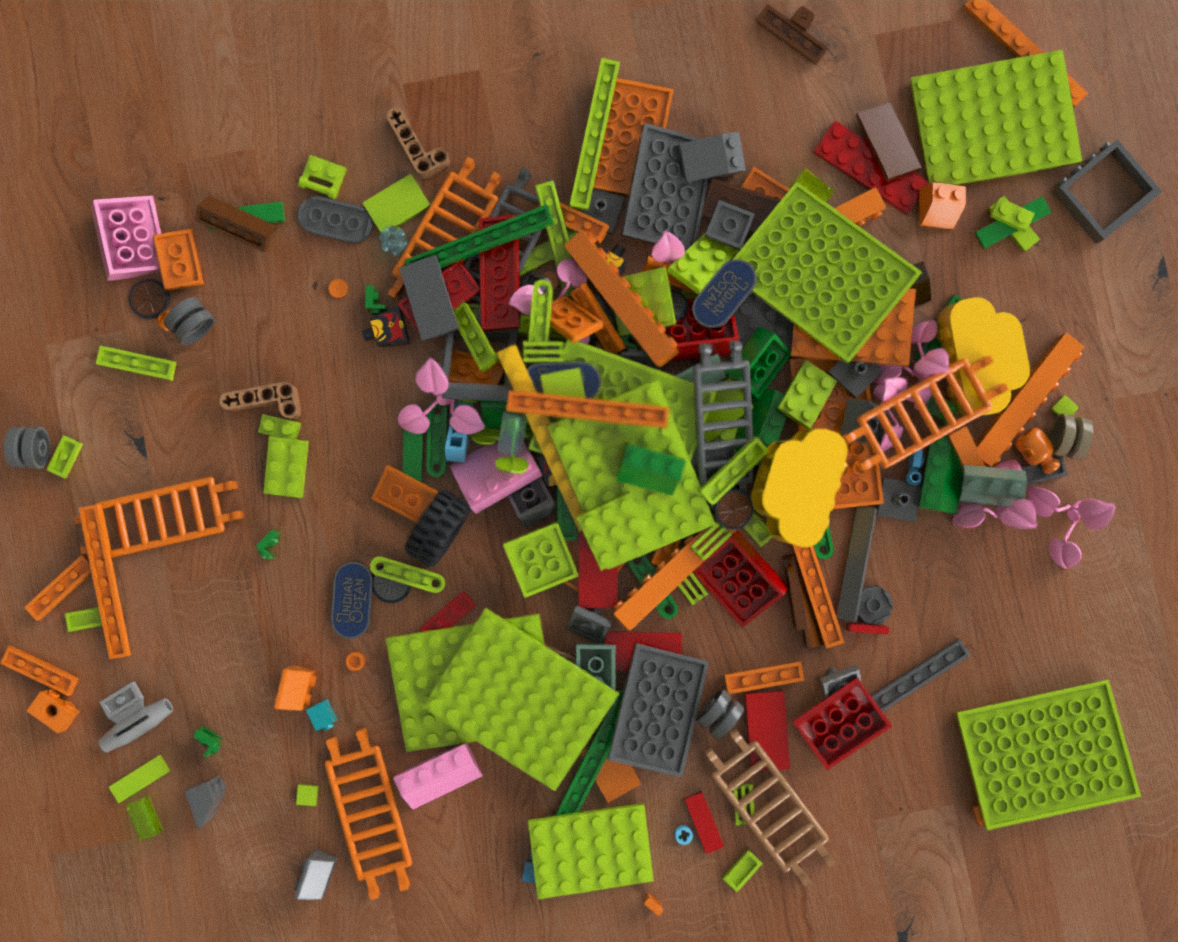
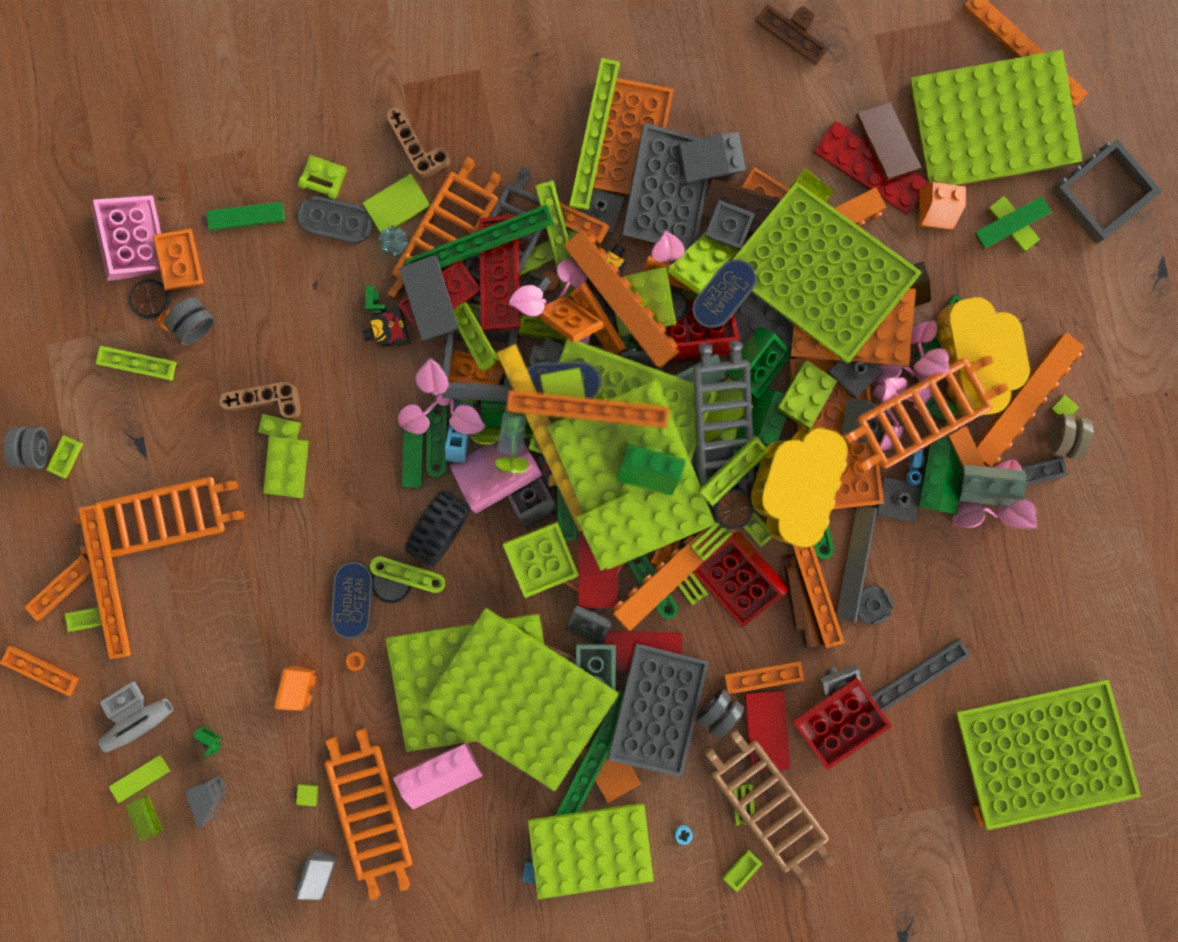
(42, 710): orange brick -> none
(235, 223): reddish brown panel -> none
(271, 541): green bracket -> none
(322, 715): teal brick -> none
(338, 288): orange piece -> none
(403, 494): orange tile -> none
(450, 613): red tile -> none
(526, 351): lime tile -> none
(540, 316): lime plate -> none
(653, 904): orange tile -> none
(704, 822): red tile -> none
(867, 628): red tile -> none
(1012, 214): lime plate -> none
(1037, 449): orange piece -> none
(1095, 516): bright pink plant -> none

